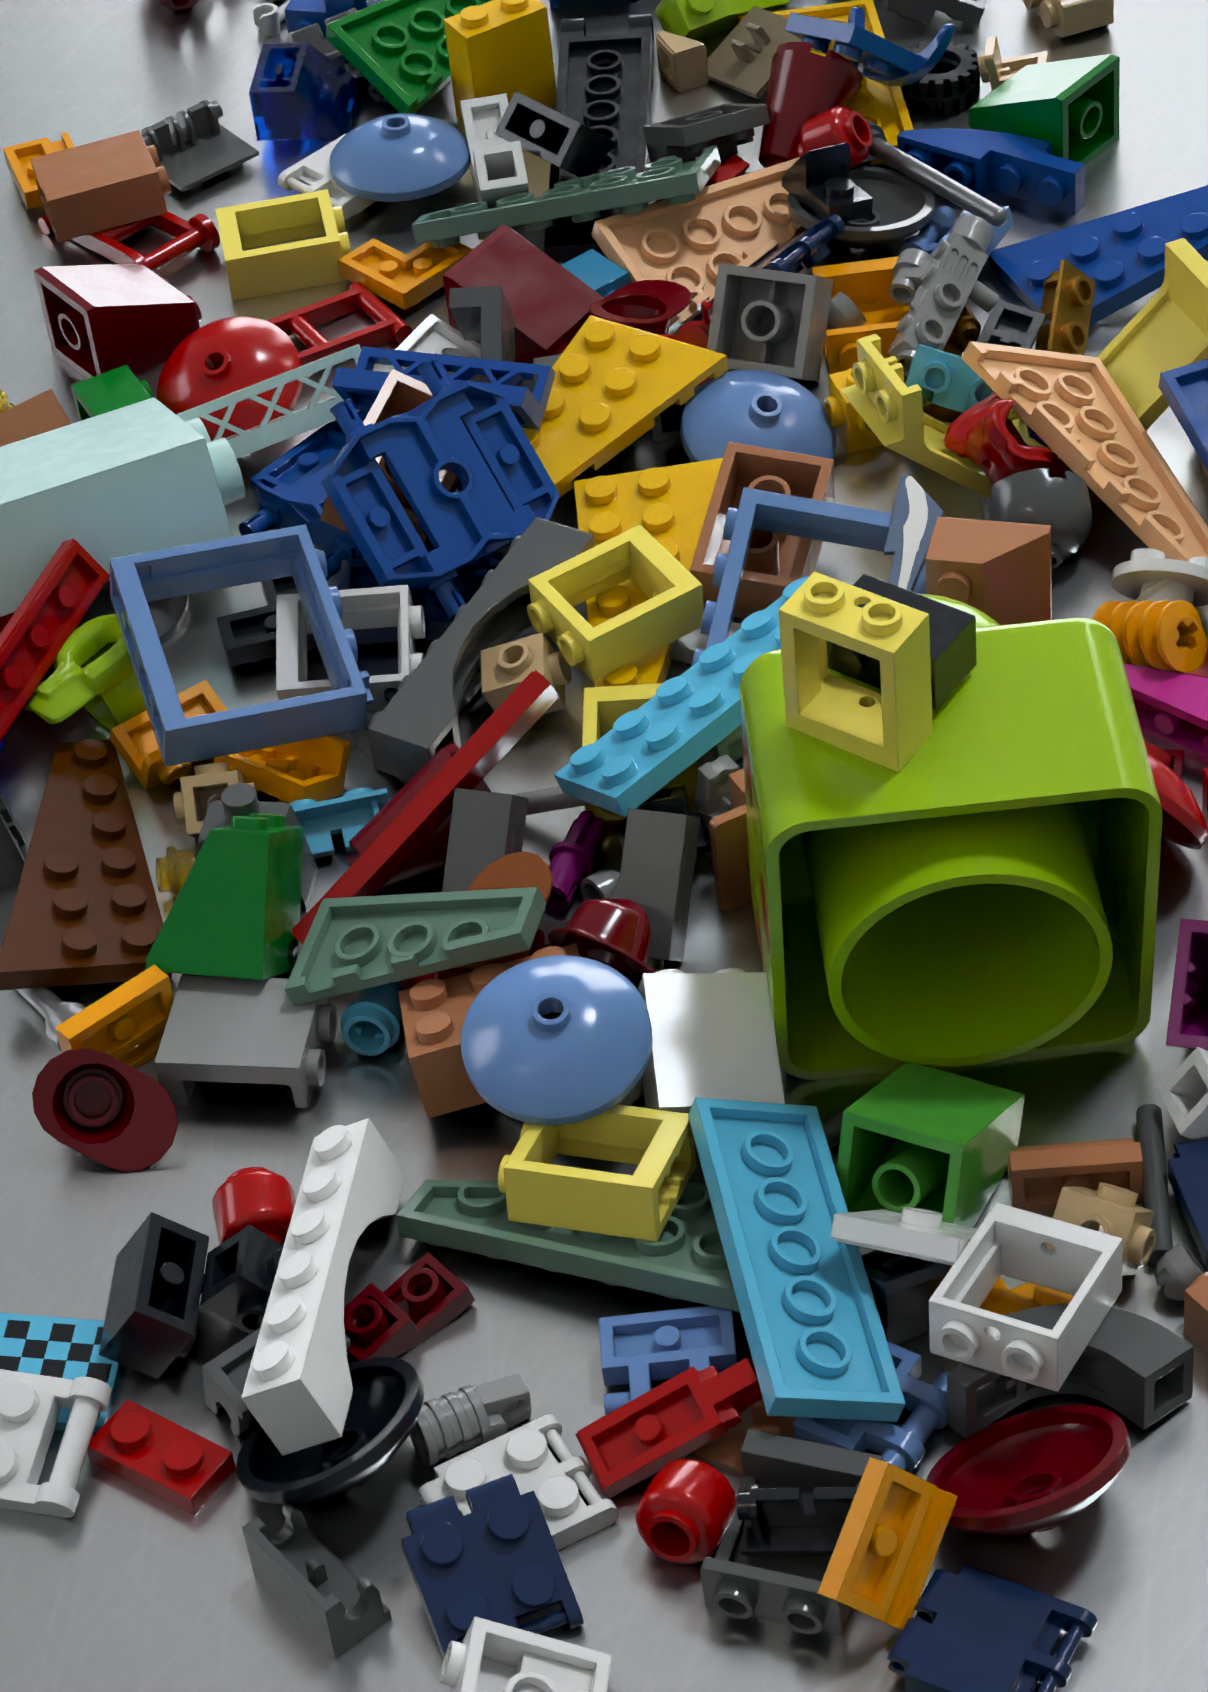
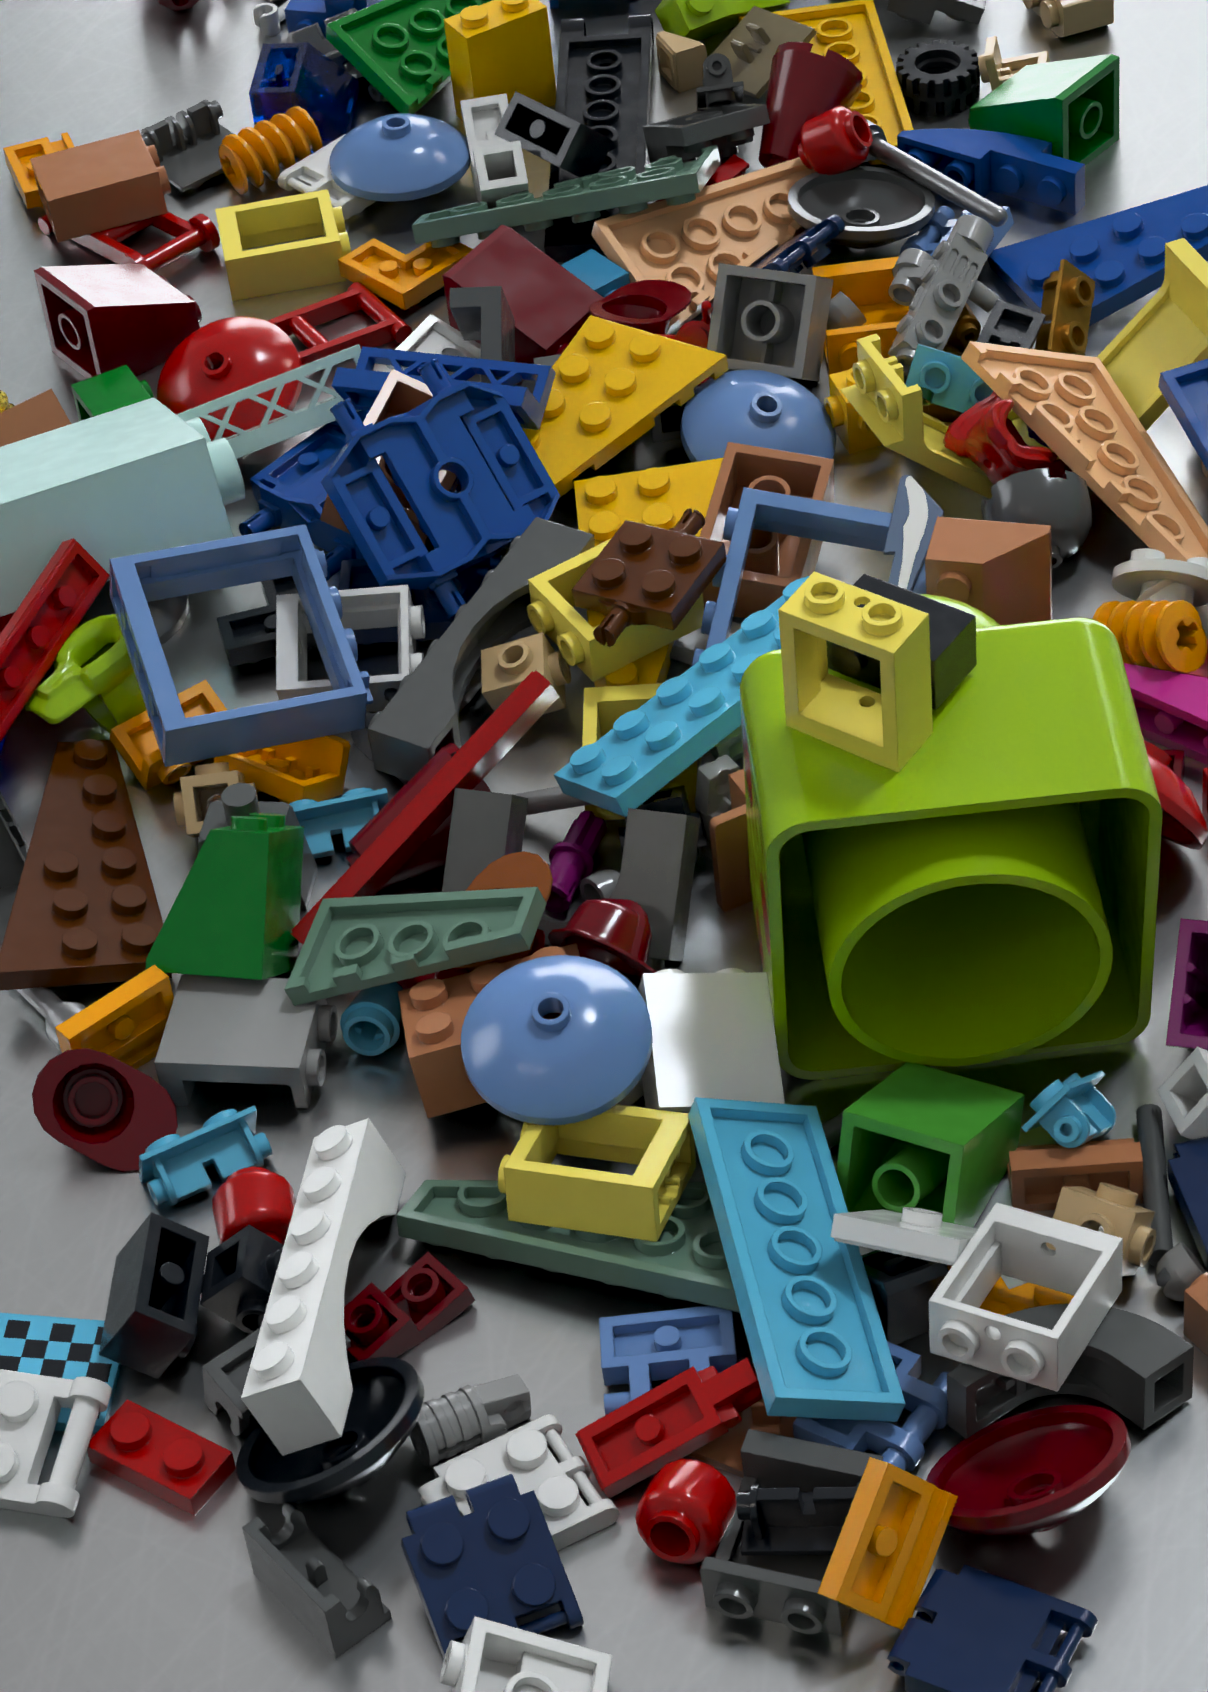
(173, 870): clear yellow plate -> none
(179, 1161): none -> medium azure hinge
(267, 147): none -> light orange piece
(649, 576): none -> reddish brown plate
(718, 83): none -> dark grey hinge
(824, 186): black slope -> none
(870, 53): blue piece -> none
(1073, 1110): none -> medium azure hinge

